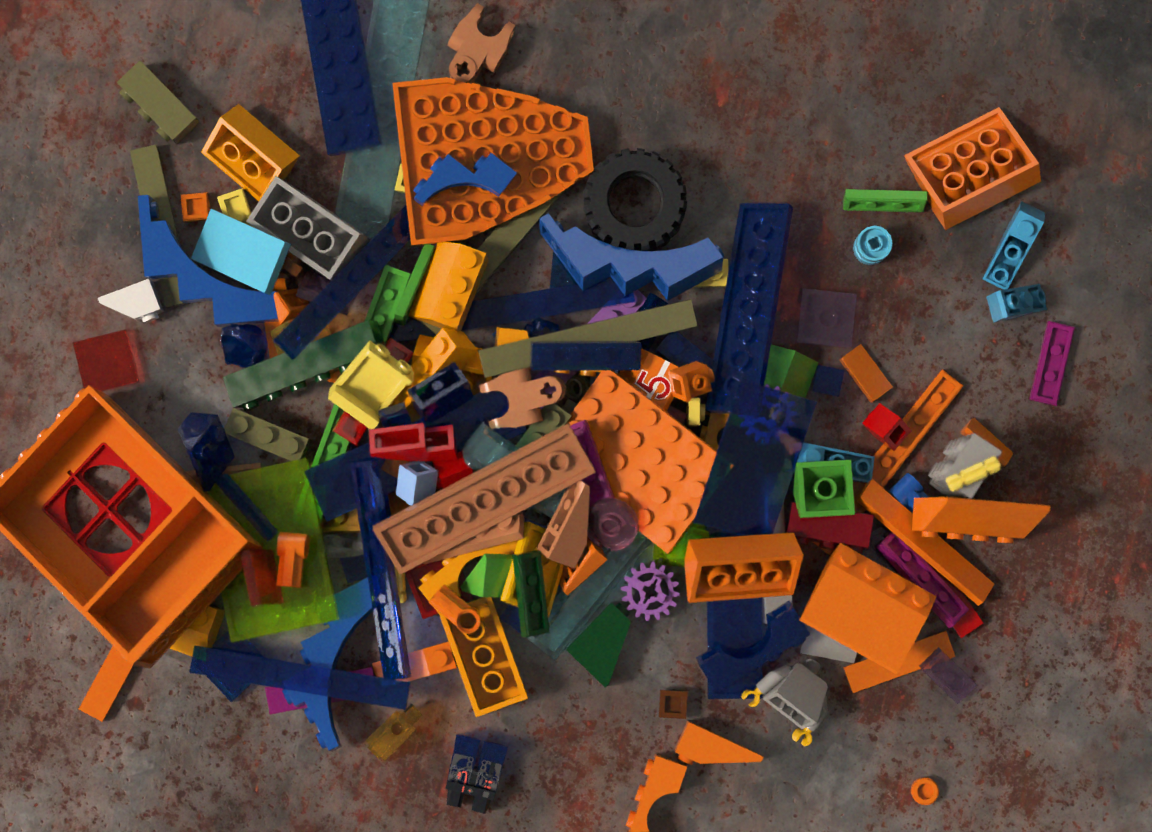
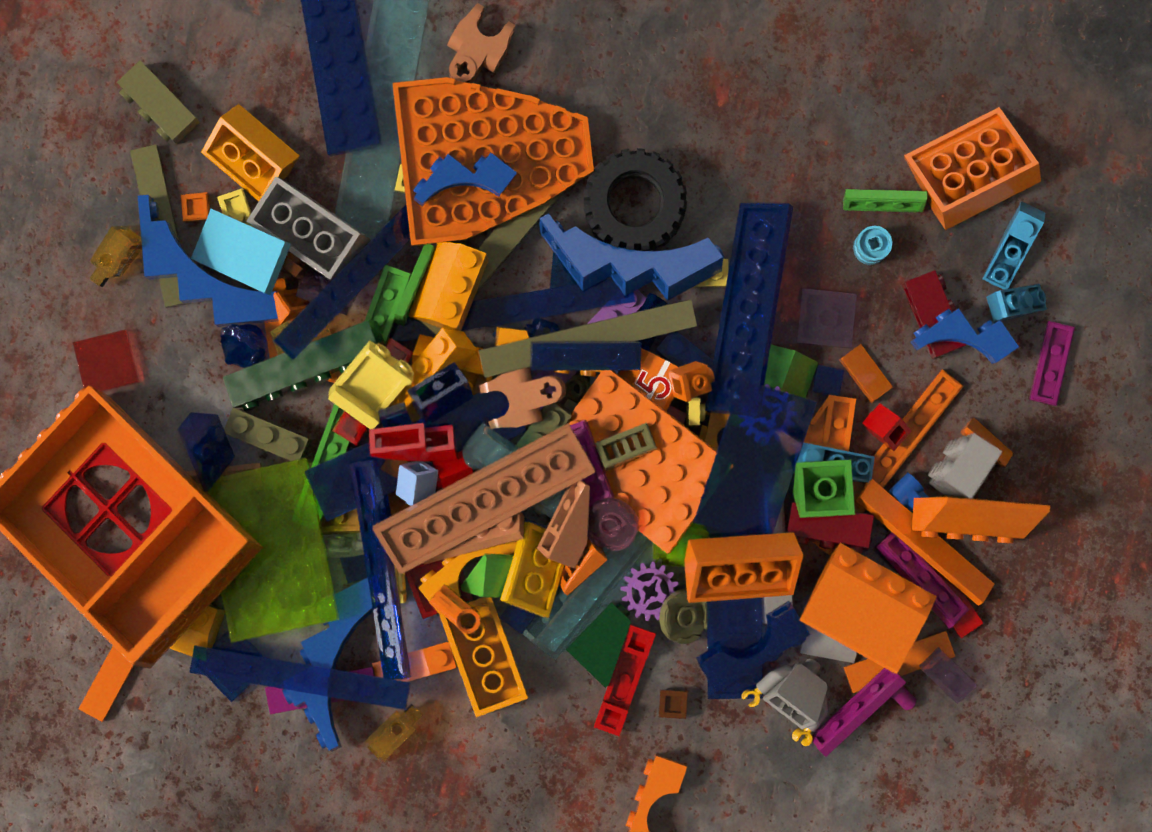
(122, 246): none -> clear yellow torso
(136, 301): white slope -> none
(246, 507): axle -> none
(261, 577): clear red tile -> none
(293, 550): orange piece -> none
(471, 779): hips -> none
(531, 593): dark green tile -> none
(622, 437): none -> olive slope
(624, 680): none -> red slope
(682, 620): none -> olive tile
(708, 747): orange slope -> none
(832, 423): none -> orange wing
(861, 707): none -> magenta piece
(924, 791): orange tile -> none
(927, 302): none -> dark red brick
(973, 473): light yellow axle -> none
(992, 341): none -> blue arch

